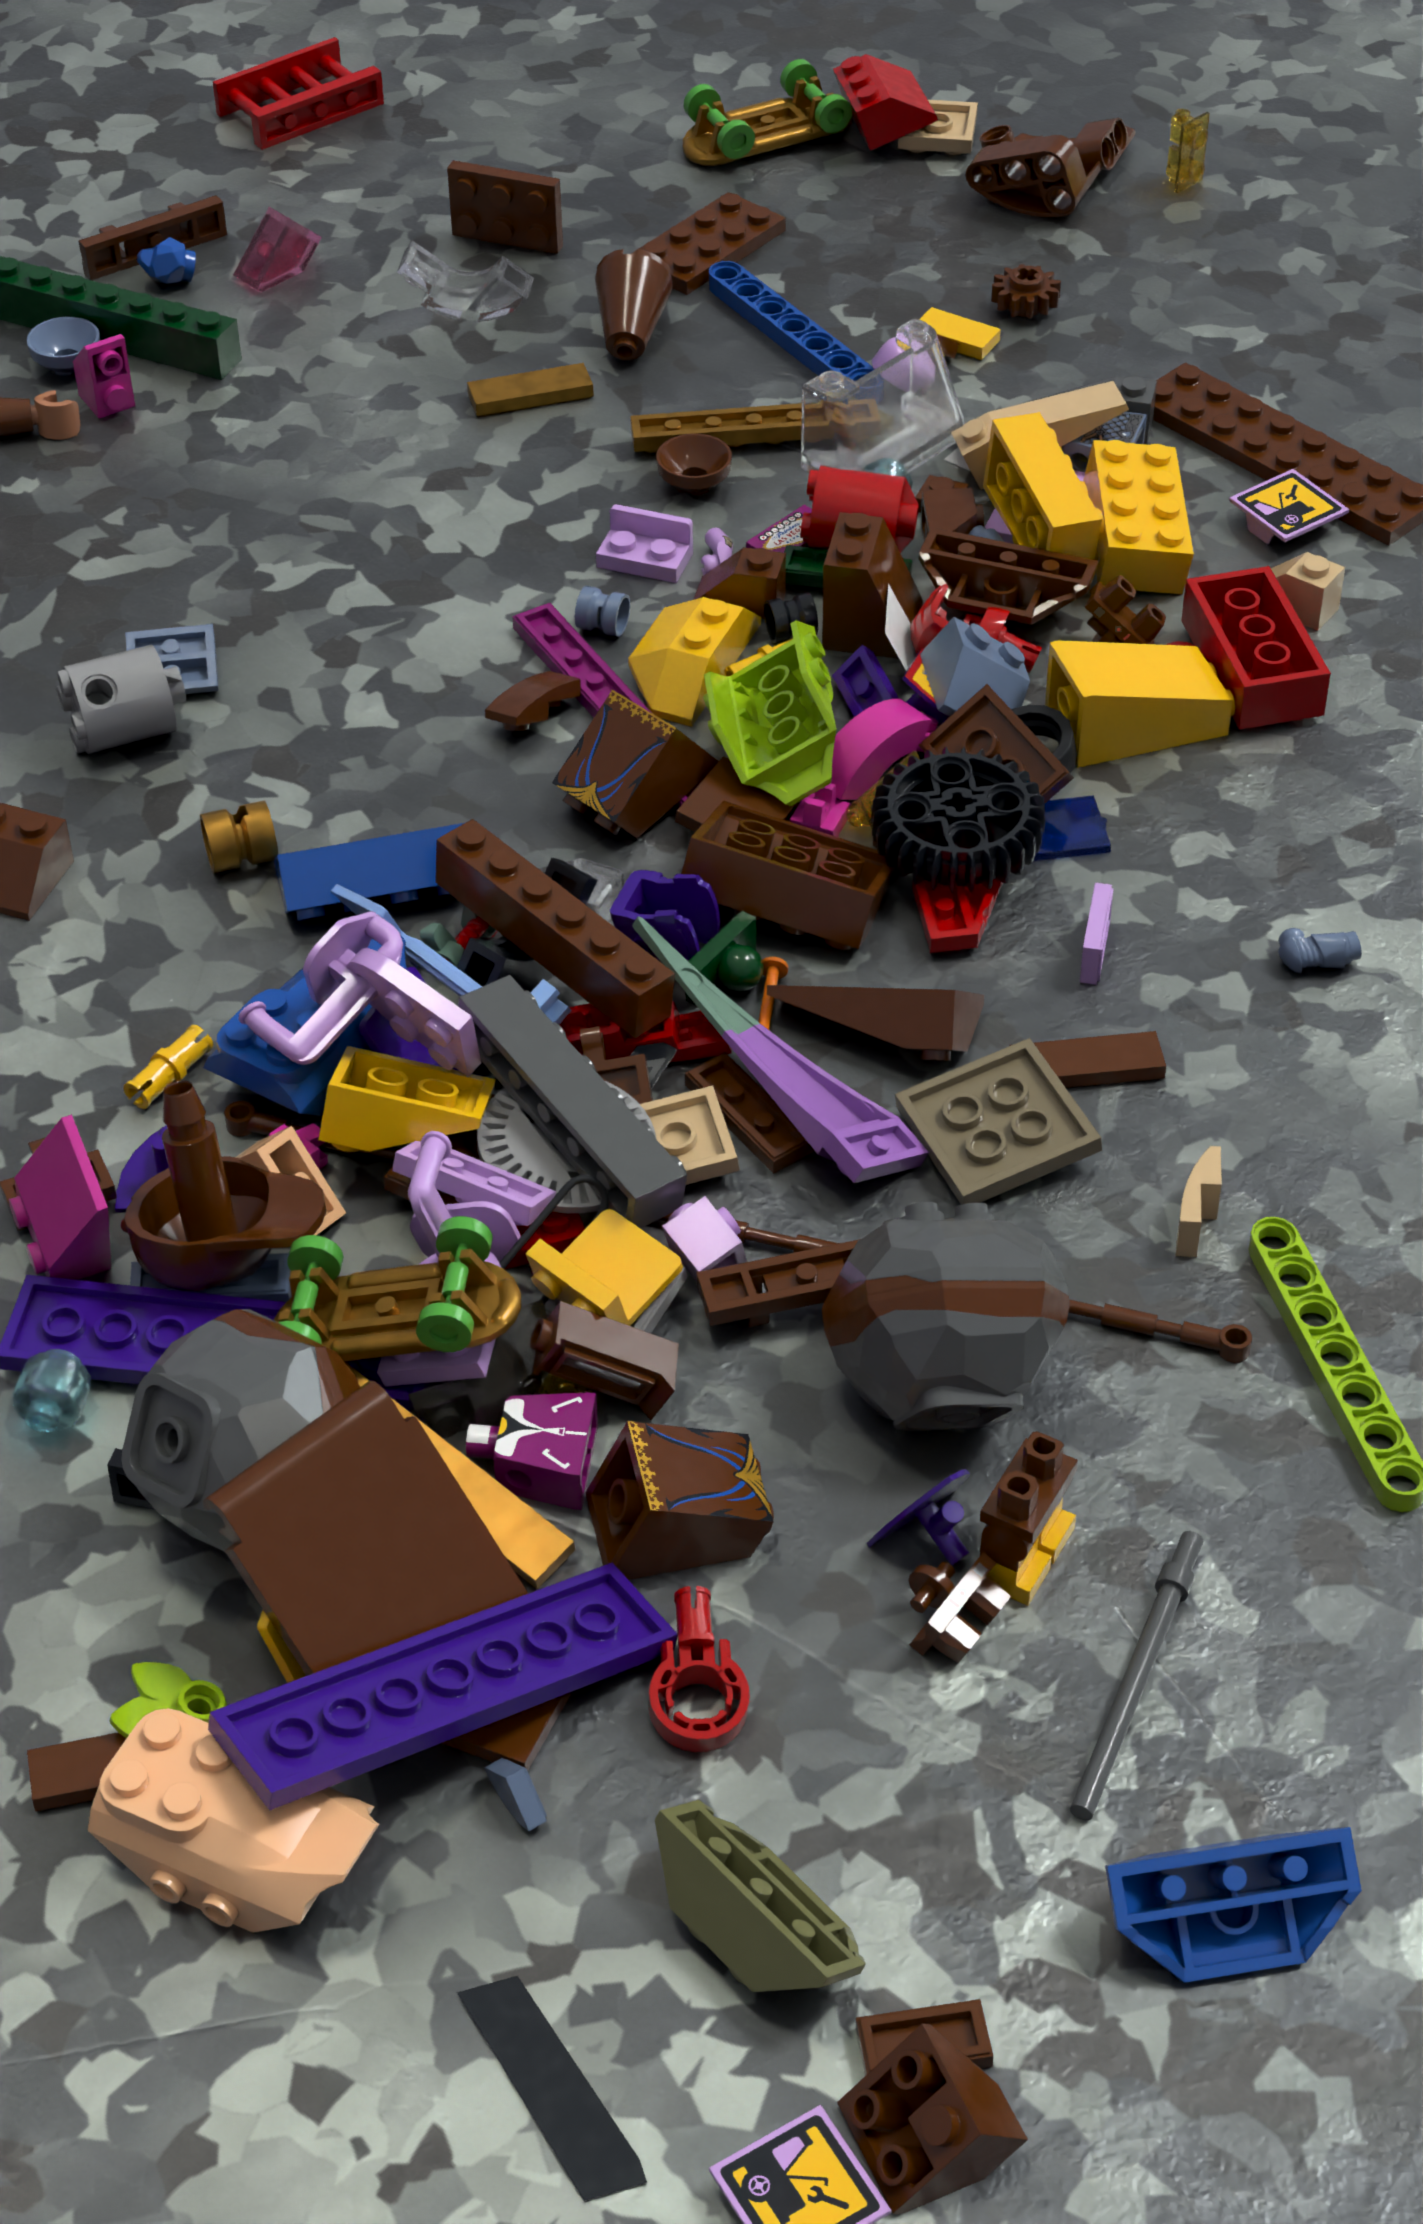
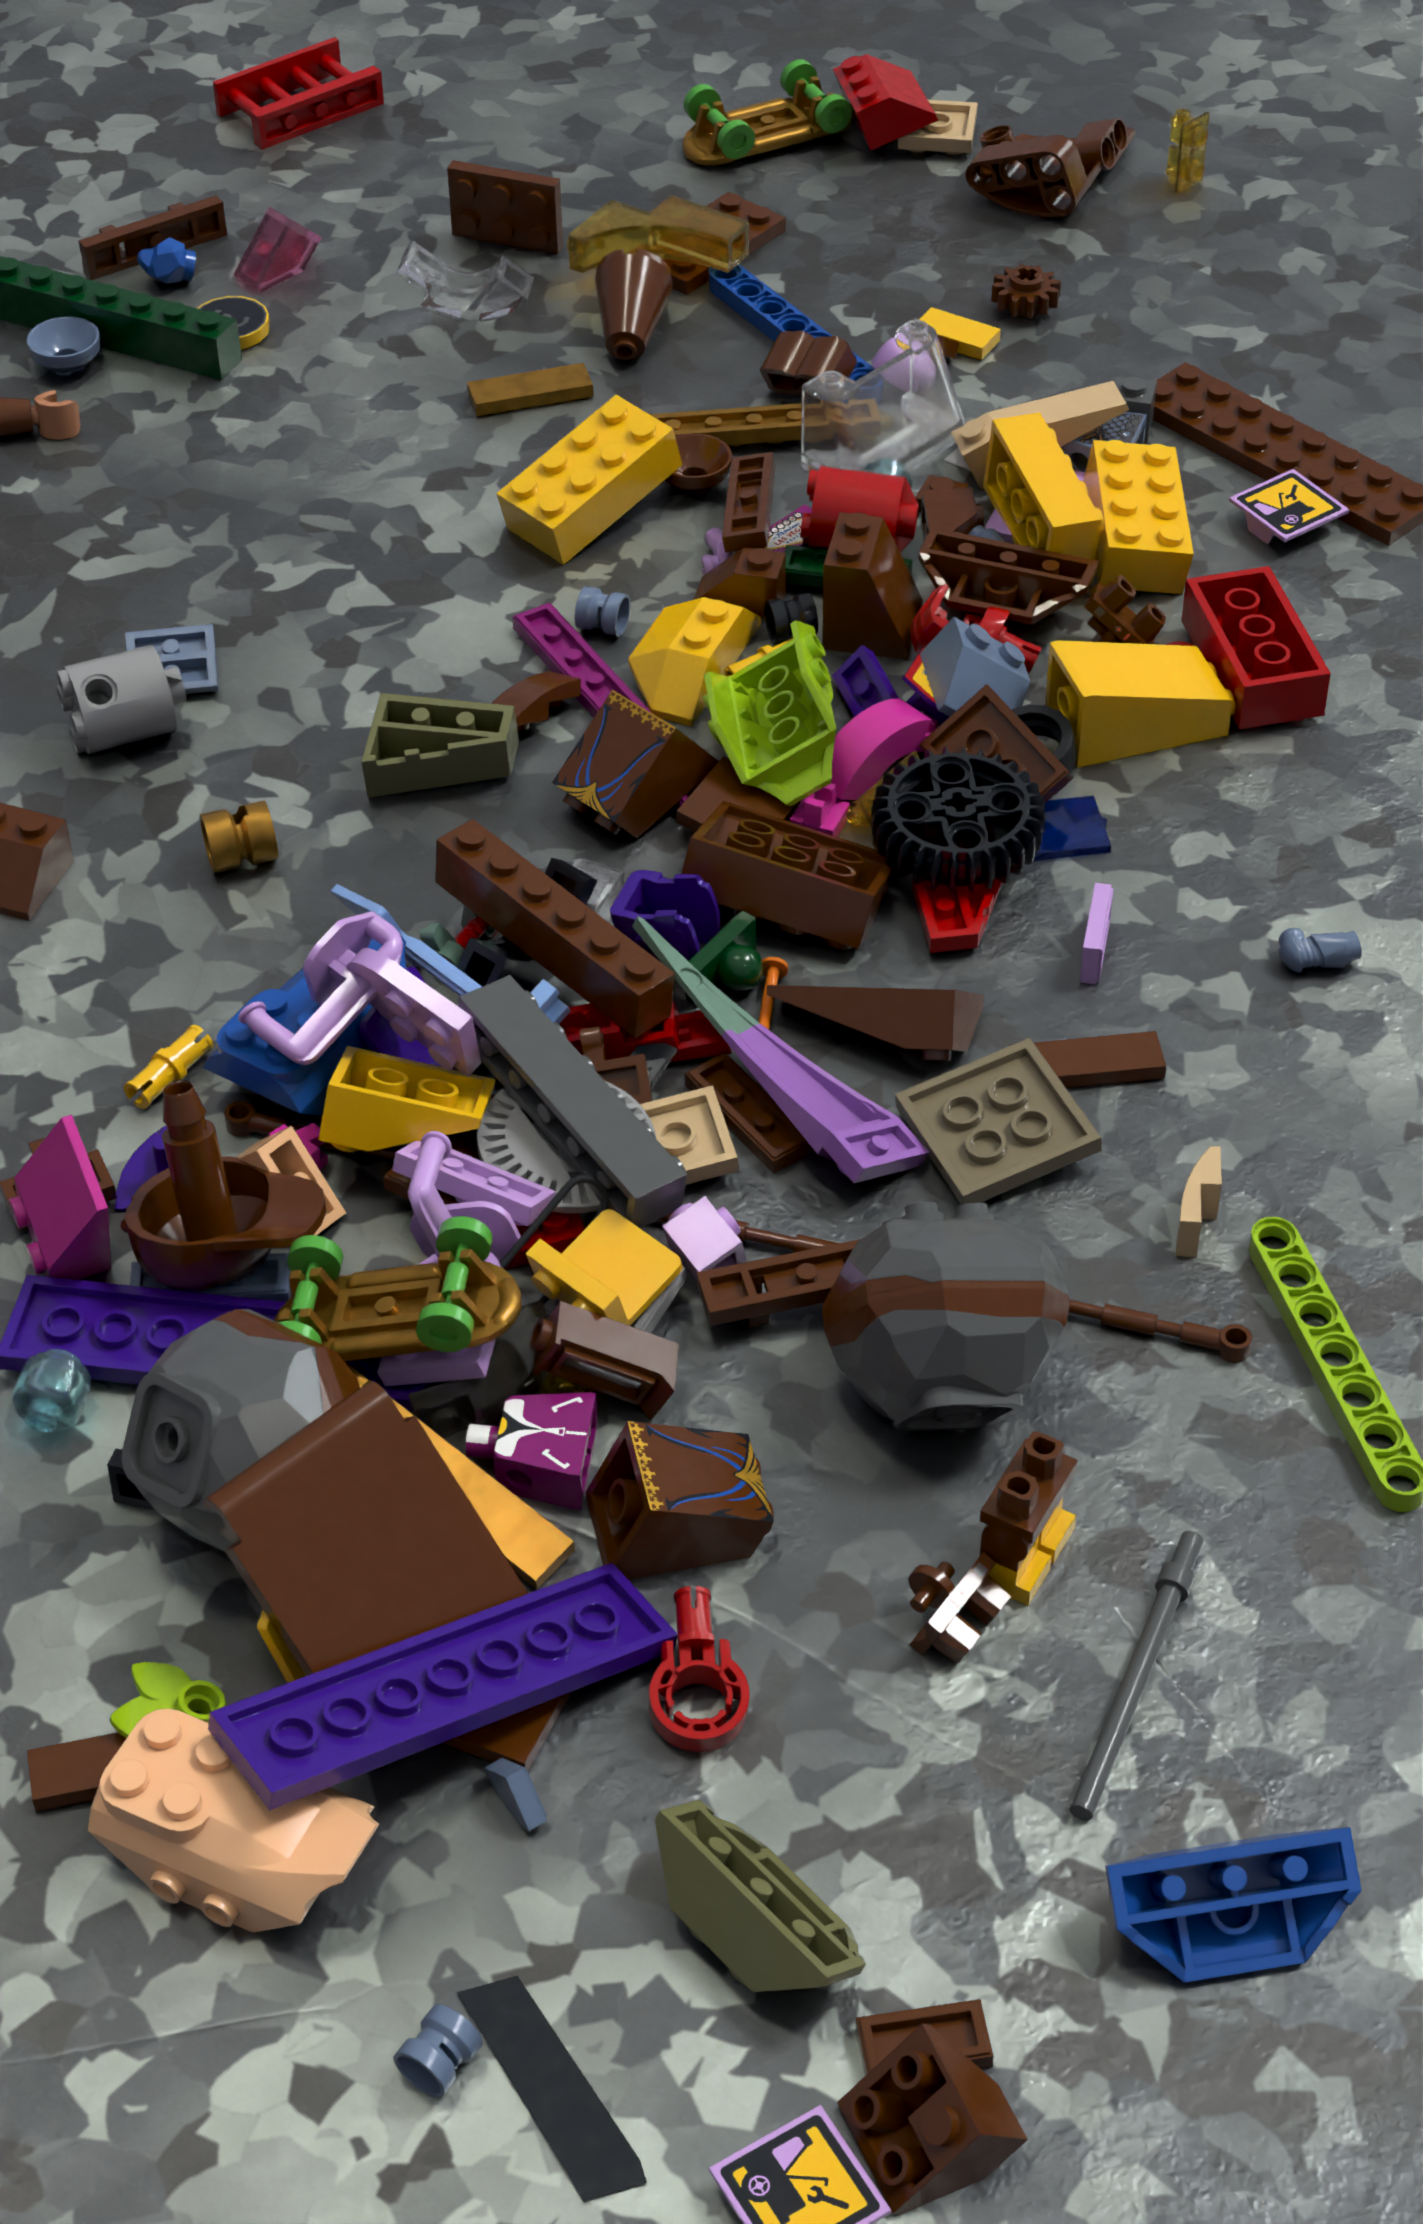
(104, 376): dark pink slope -> none
(250, 315): none -> tile
(370, 867): blue slope -> none
(437, 743): none -> olive wedge
(438, 2050): none -> sand blue wheel
(589, 479): none -> yellow brick
(646, 544): lavender bracket -> none
(671, 231): none -> clear yellow arch
(749, 502): none -> reddish brown hinge
(800, 358): none -> reddish brown brick
(898, 630): white sticker -> none
(936, 1521): dark purple shield -> none
(1311, 587): tan slope -> none

